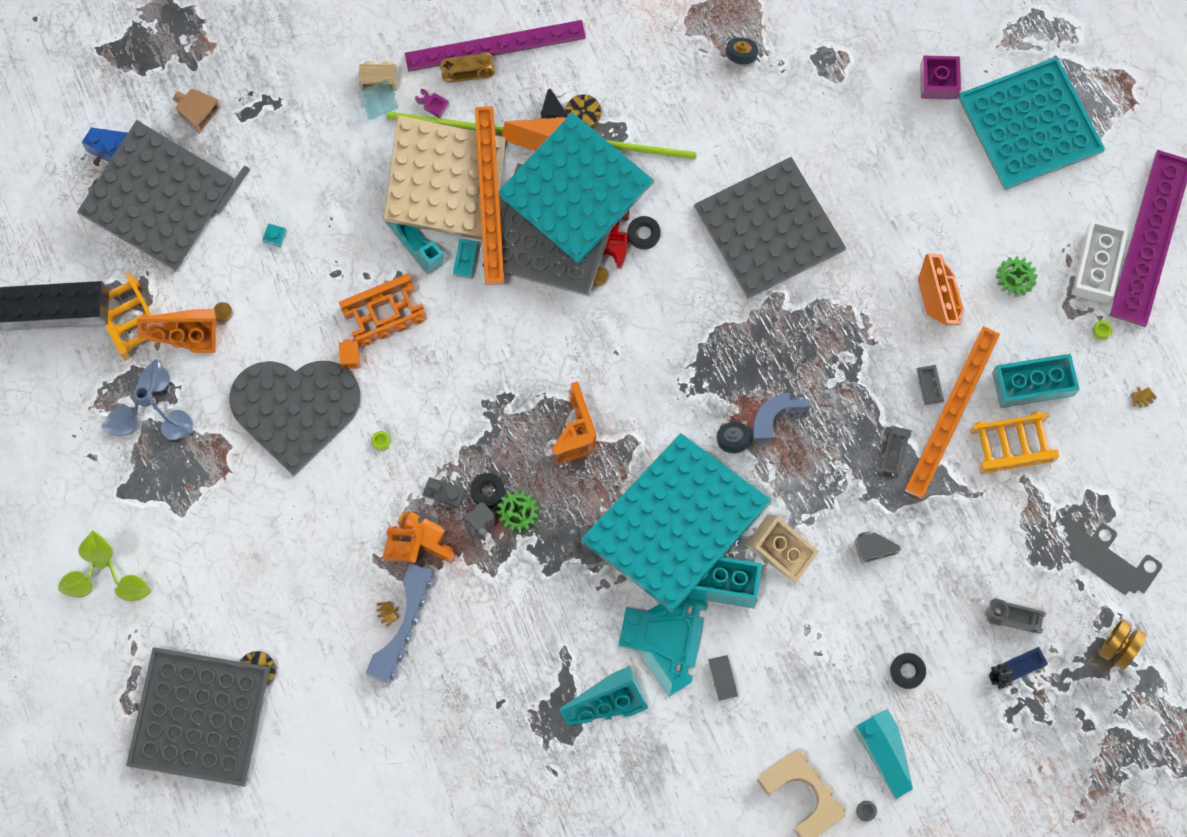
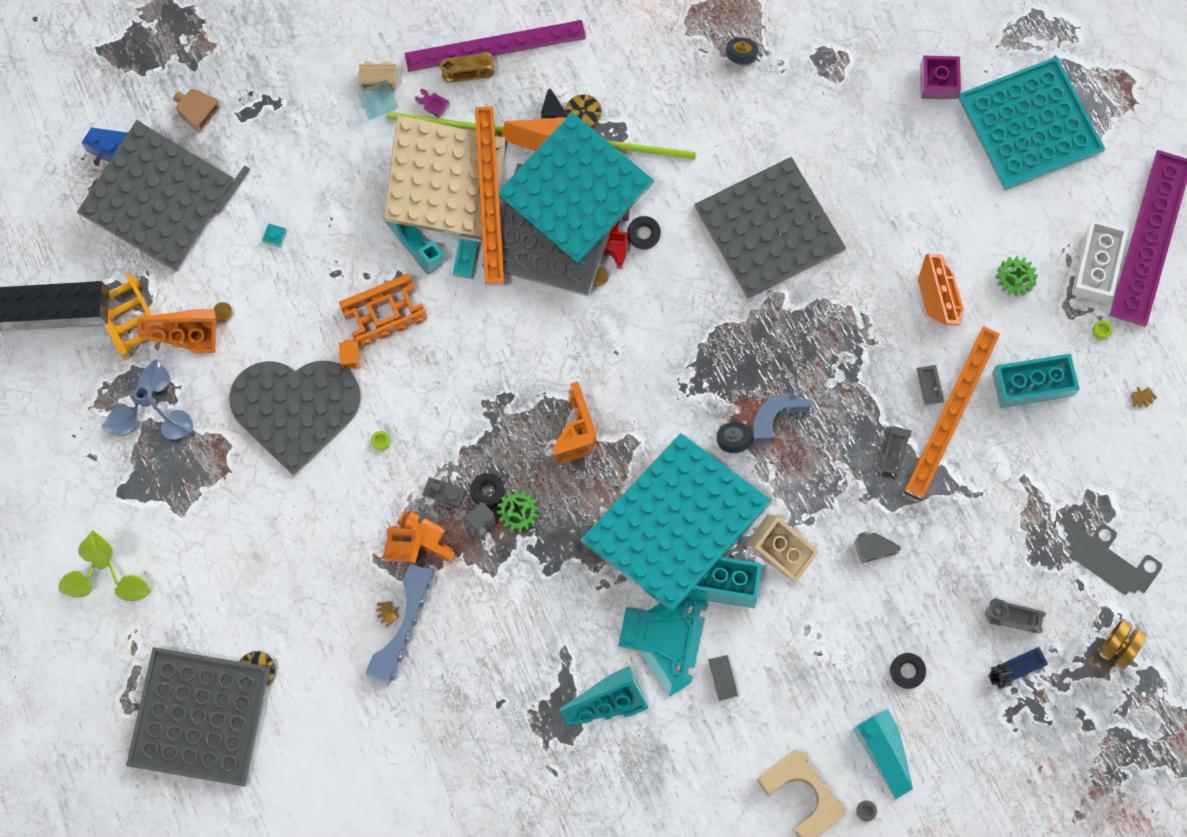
(1008, 460): light orange fence -> none

